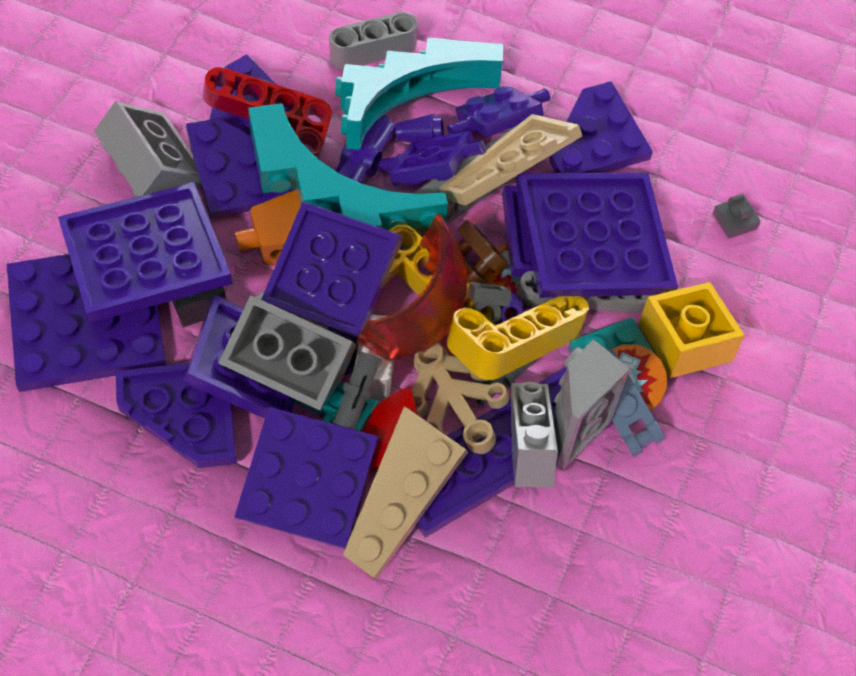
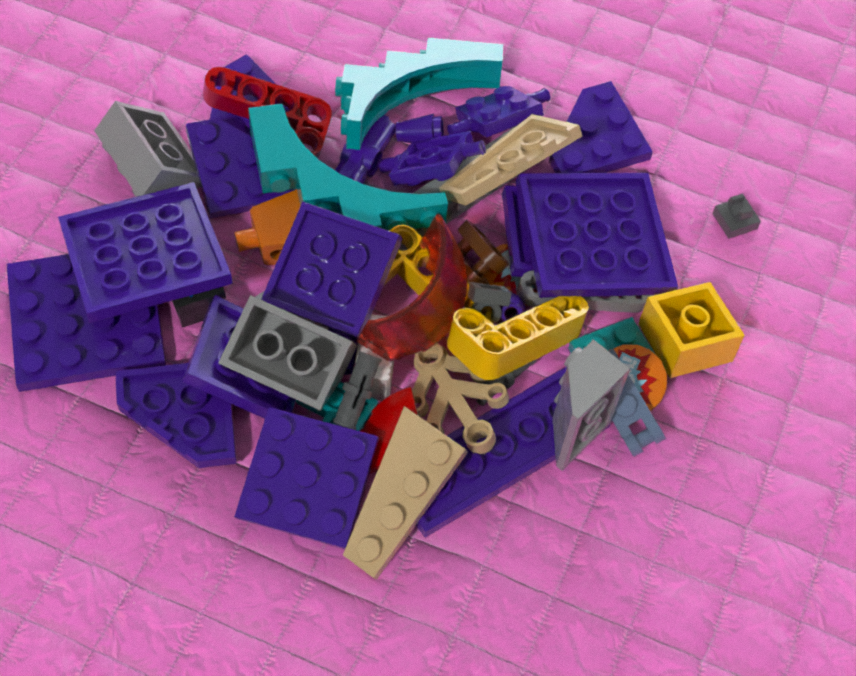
(371, 39): light grey beam -> none
(532, 436): light grey slope -> none

